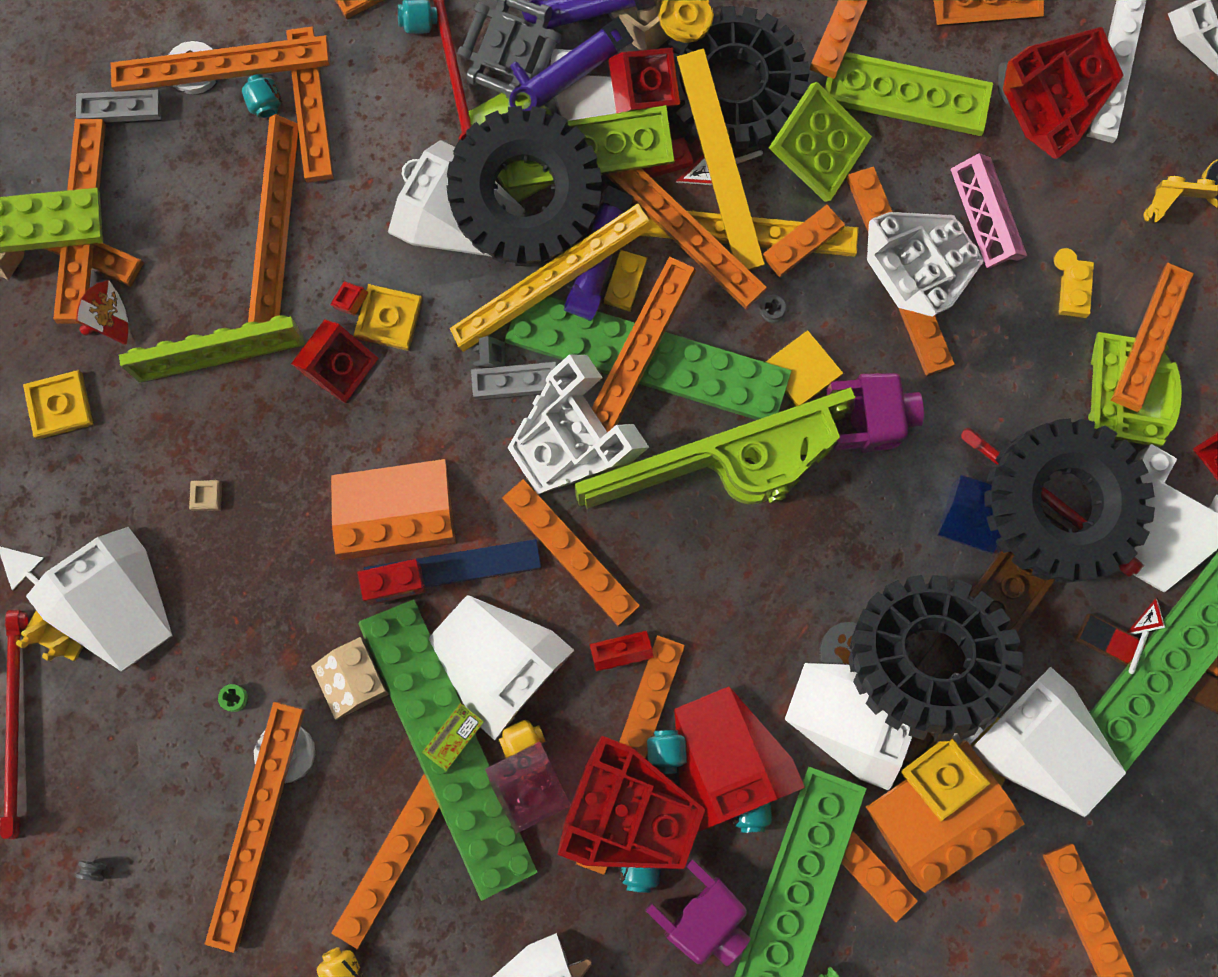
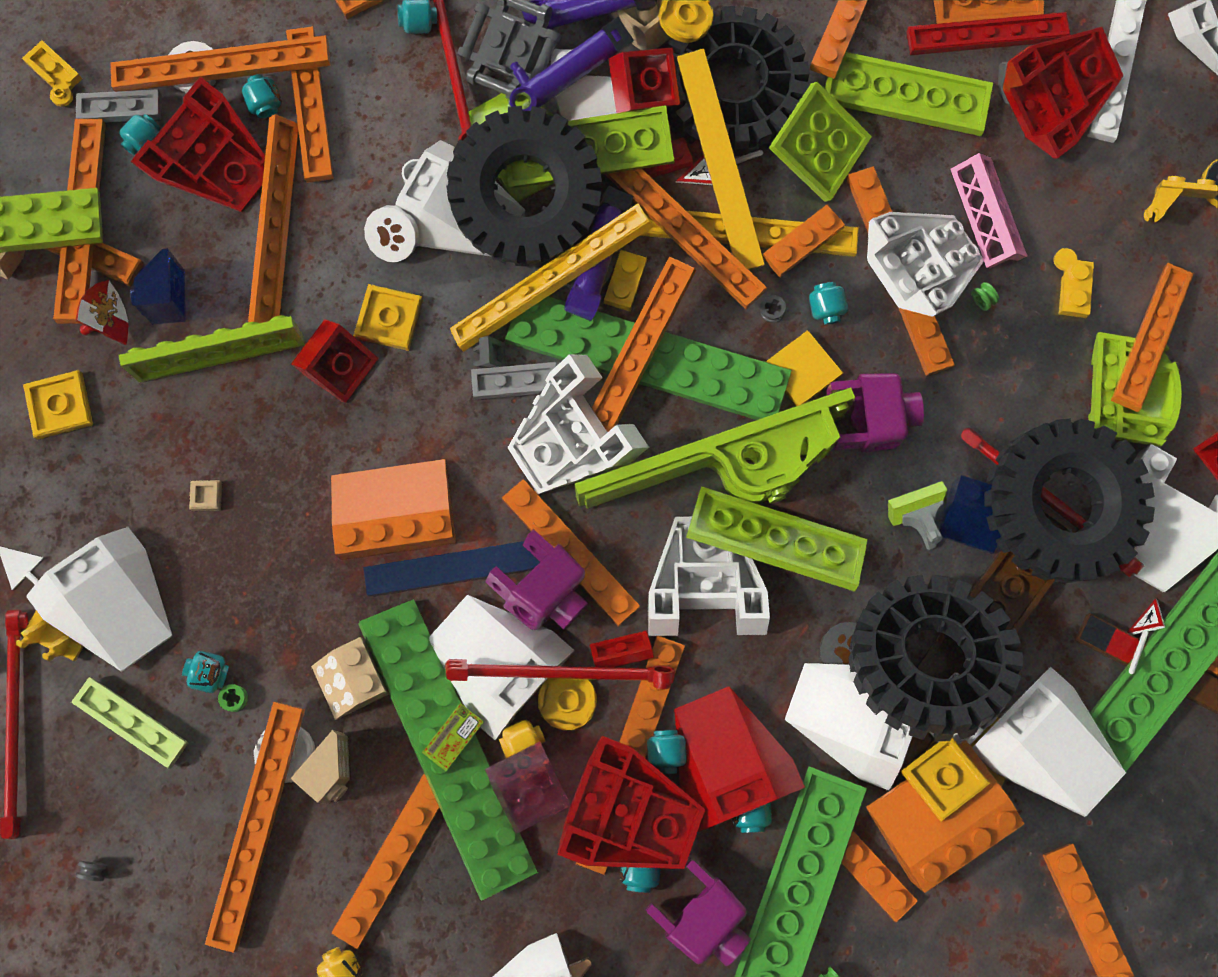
(54, 72): none -> yellow hinge
(130, 722): none -> yellowish green plate
(137, 132): none -> teal head
(161, 290): none -> clear blue slope
(205, 151): none -> red wedge
(205, 672): none -> teal head
(326, 769): none -> tan slope
(349, 298): red tile -> none
(391, 233): none -> white tile
(391, 582): red brick -> none
(546, 590): none -> magenta piece
(567, 702): none -> yellow tile
(660, 675): none -> red hinge
(705, 578): none -> white wedge
(777, 538): none -> lime plate
(828, 302): none -> teal head
(920, 511): none -> piece
(985, 296): none -> bright green bush
(987, 33): none -> red tile

